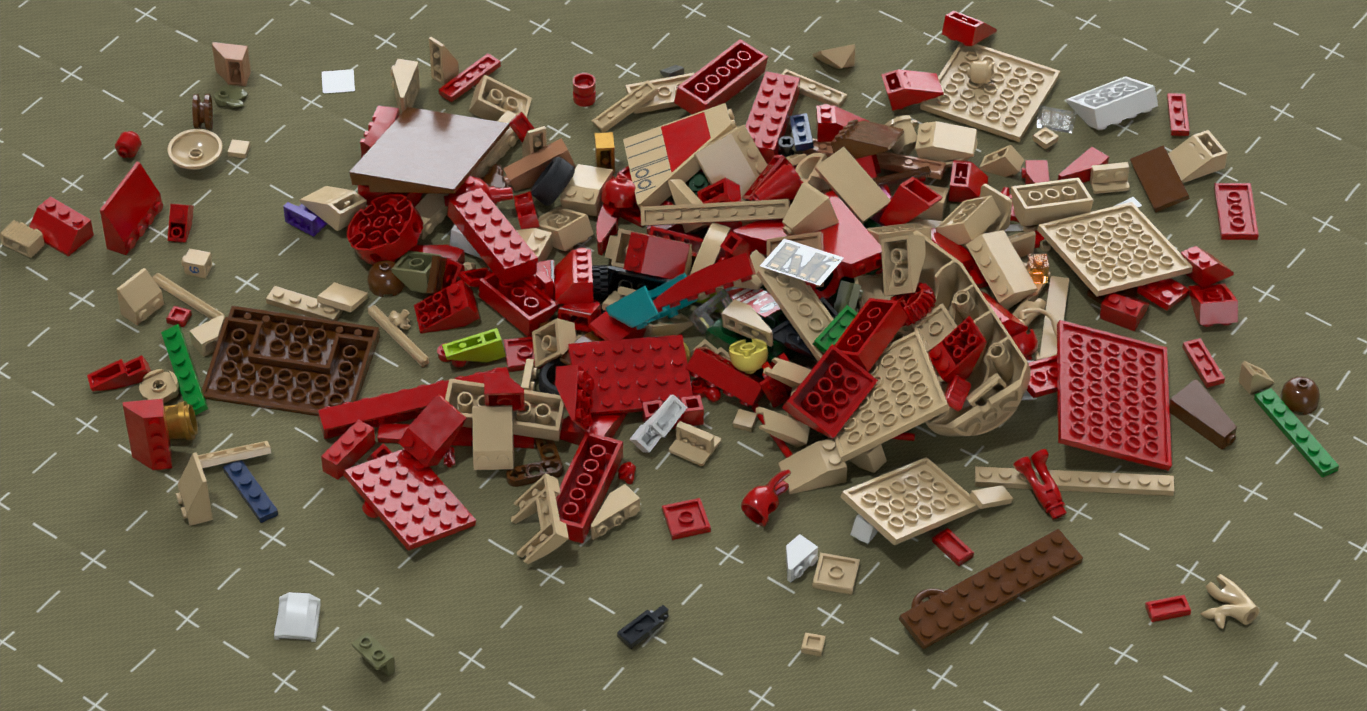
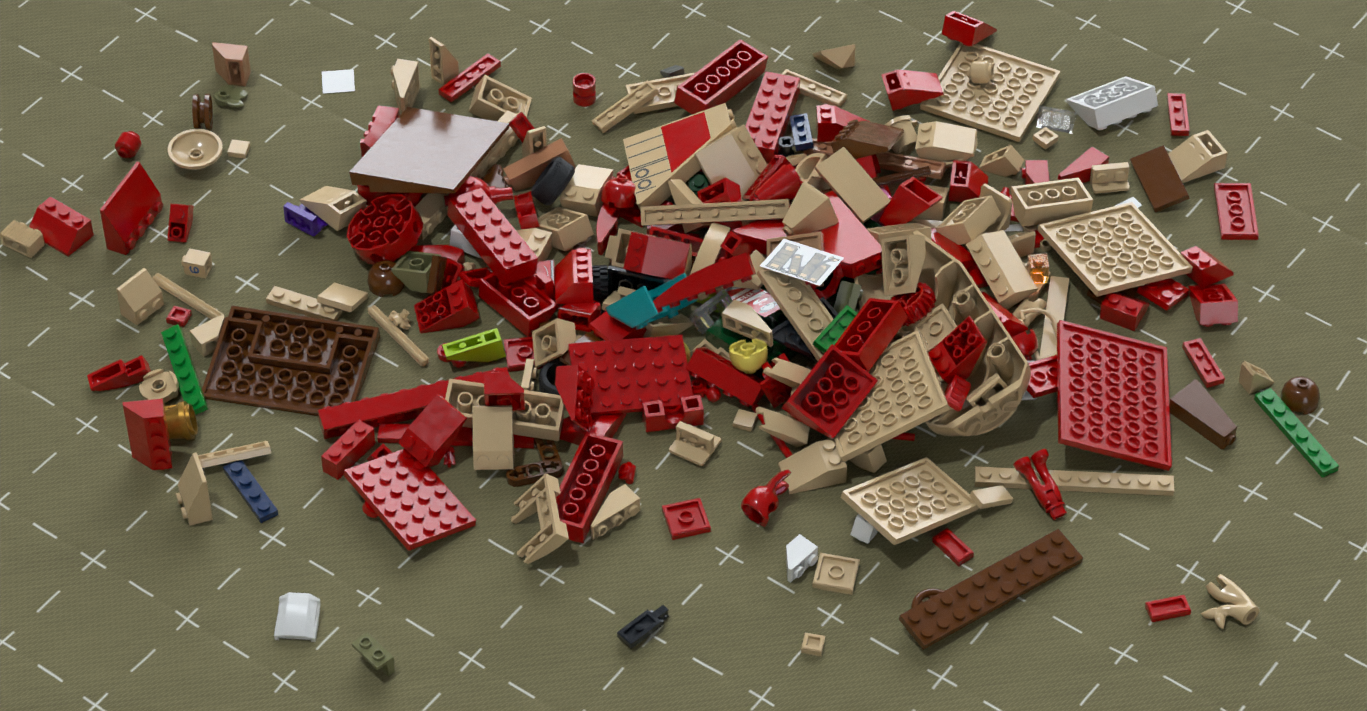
(605, 151): pearl gold brick -> none
(658, 424): white slope -> none

